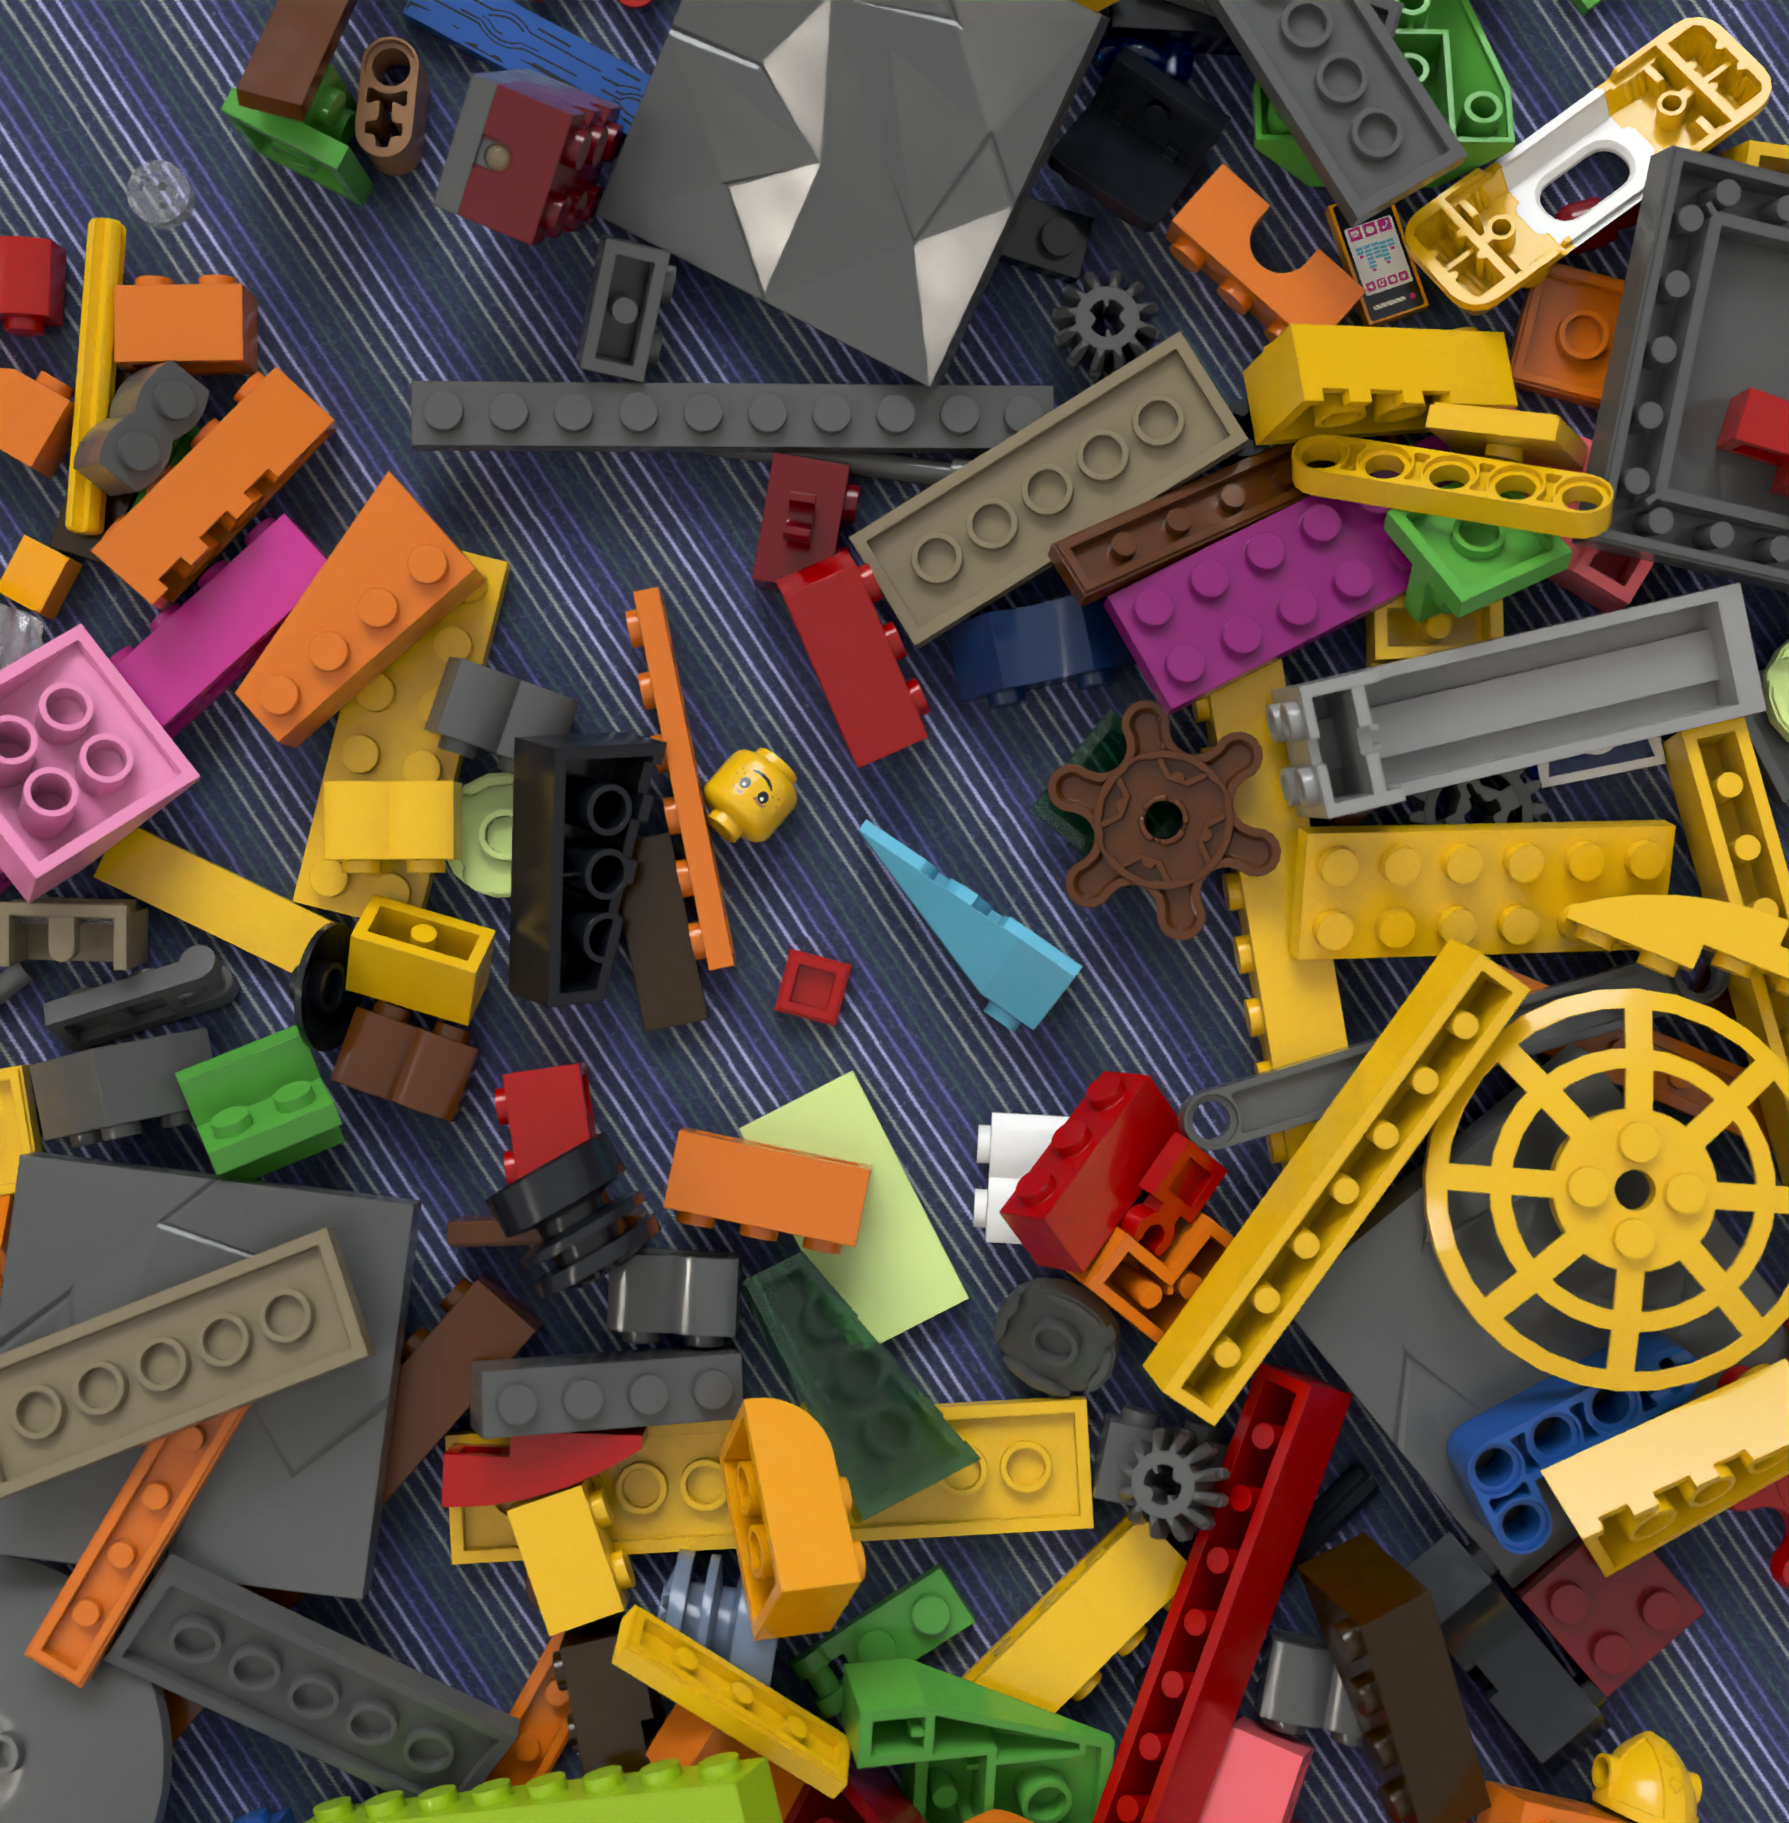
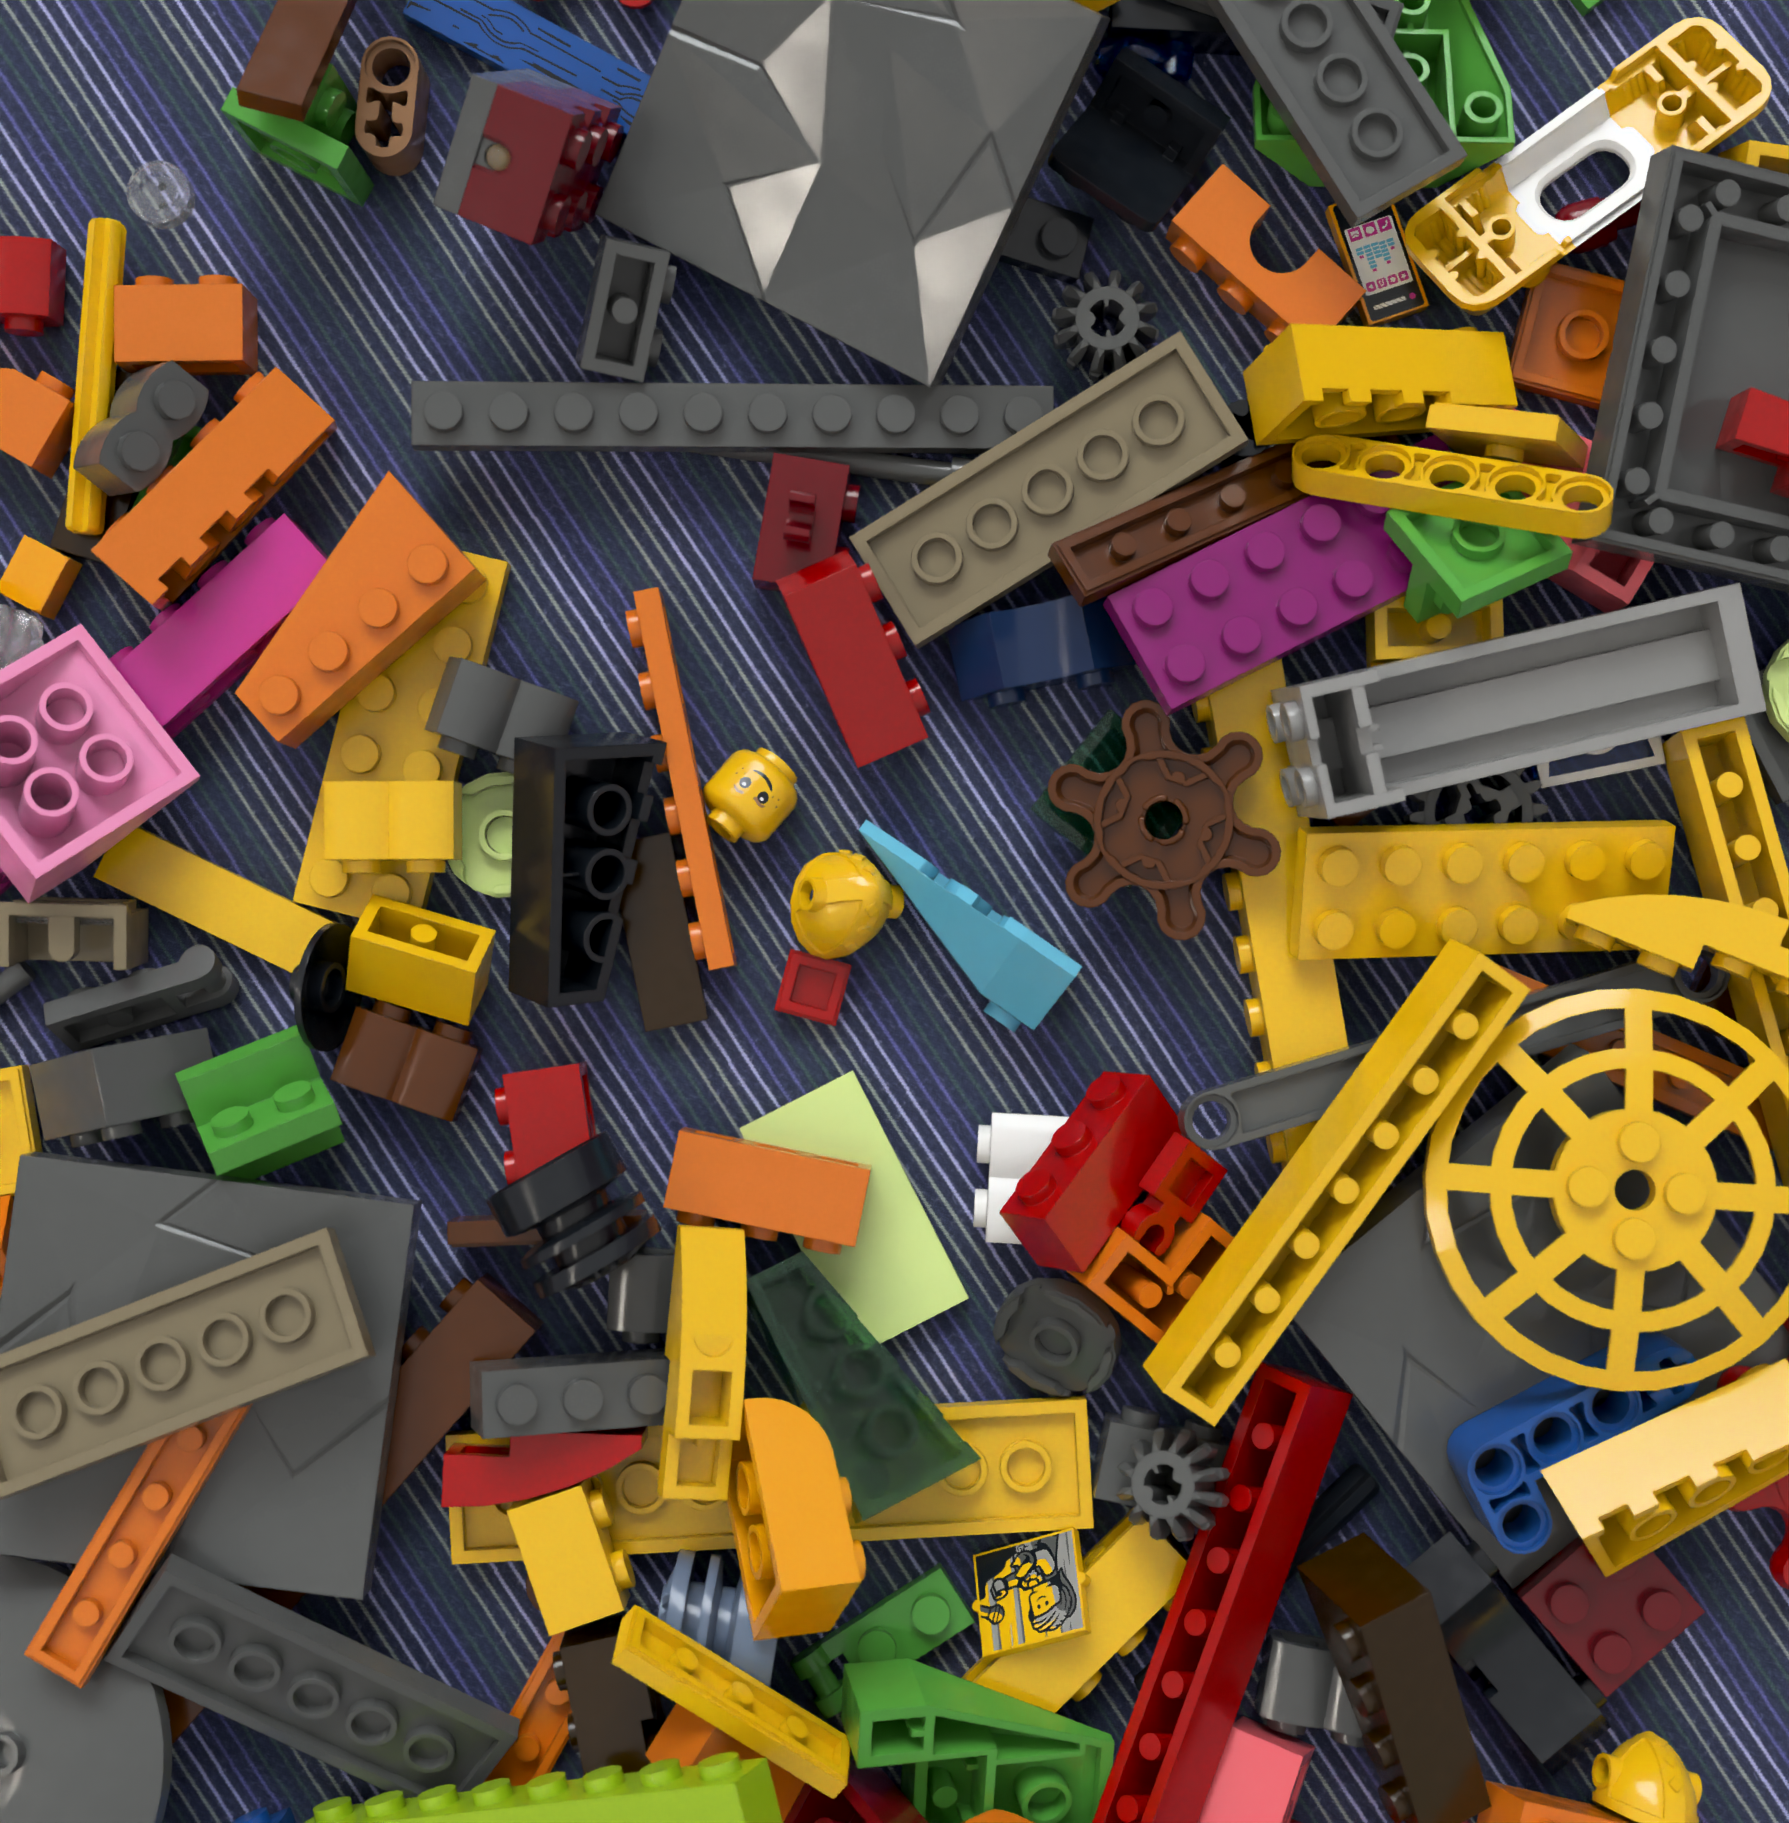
(705, 1363): none -> yellow slope
(846, 904): none -> yellow helmet
(1031, 1594): none -> piece

